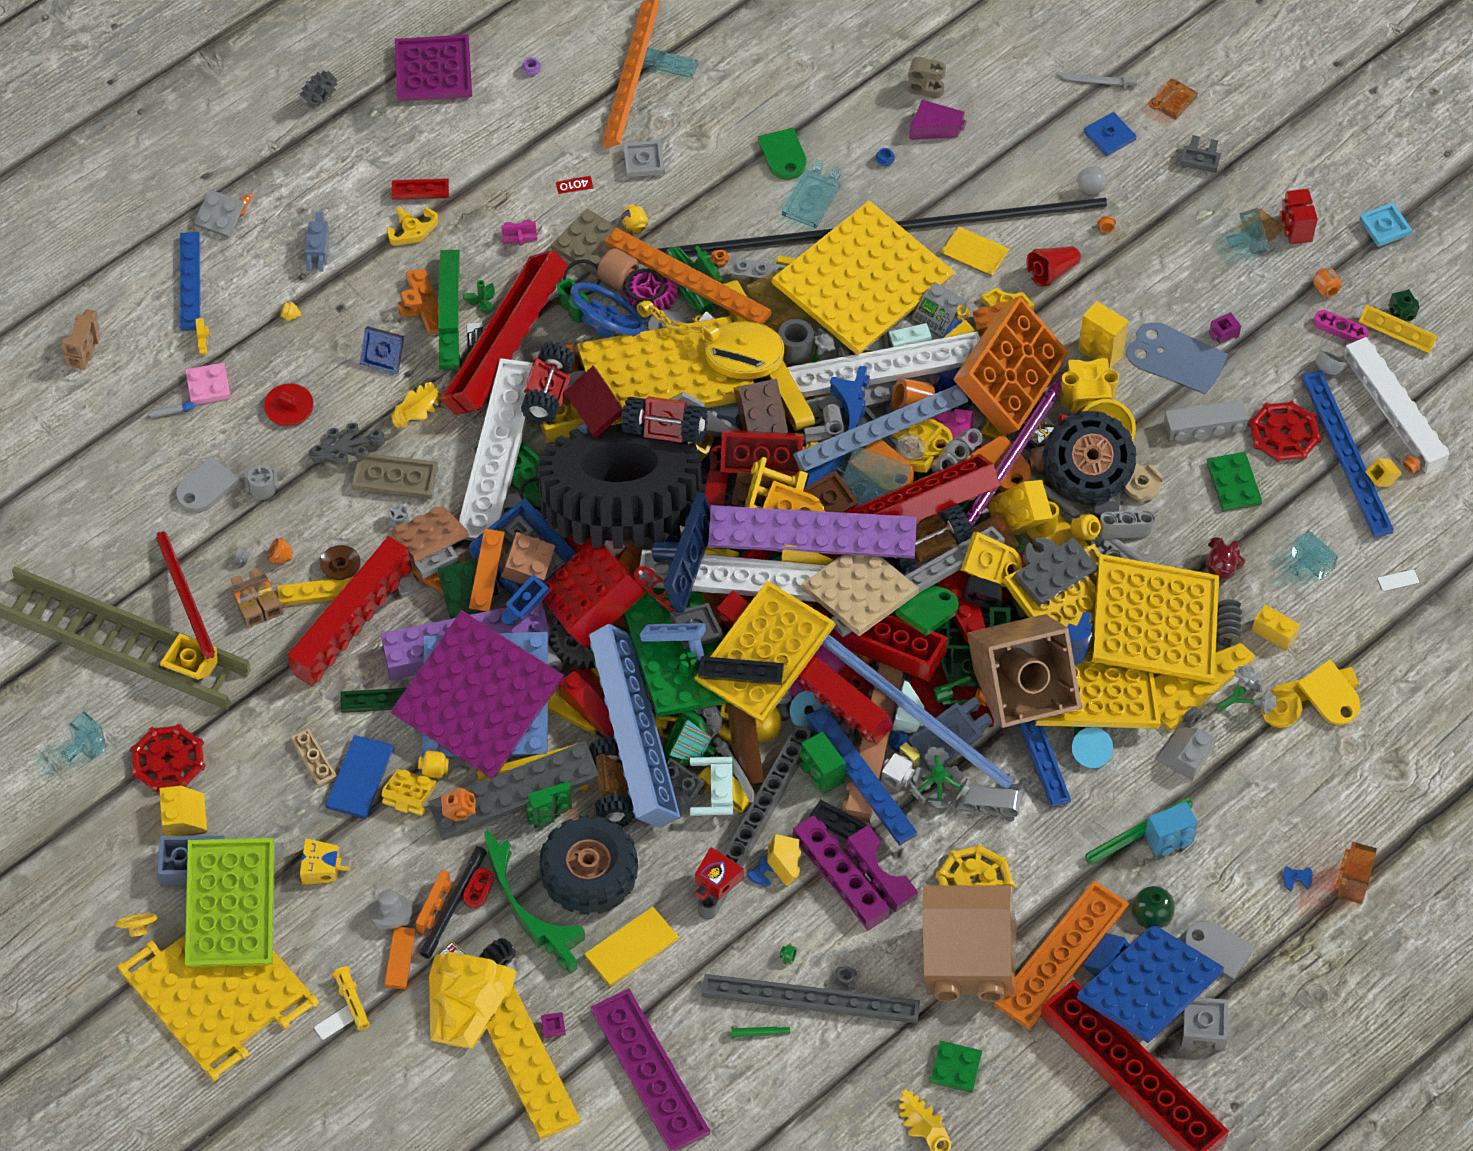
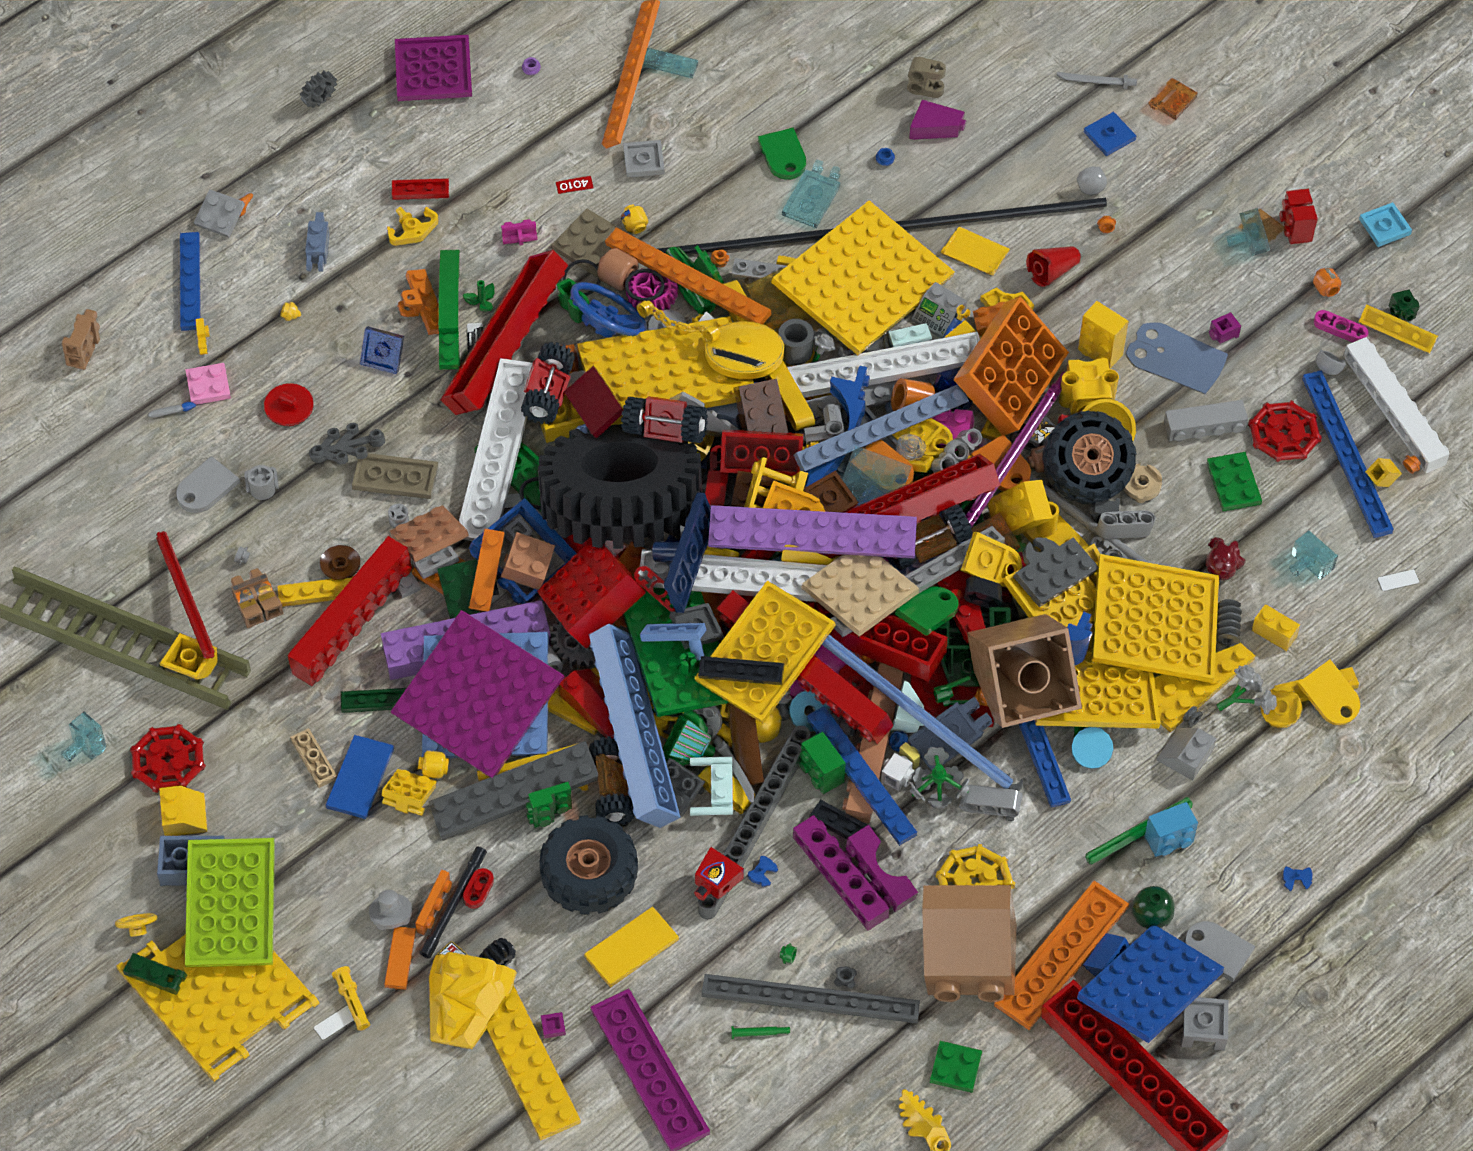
(154, 973): none -> dark green plate
(279, 551): orange cone -> none
(321, 862): yellow torso -> none
(416, 405): yellow plant -> none
(458, 804): orange brick -> none
(525, 600): blue brick -> none
(555, 938): green slope -> none
(783, 857): yellow slope -> none
(1085, 527): yellow head -> none
(1199, 158): dark grey plate -> none
(1355, 872): clear orange brick -> none

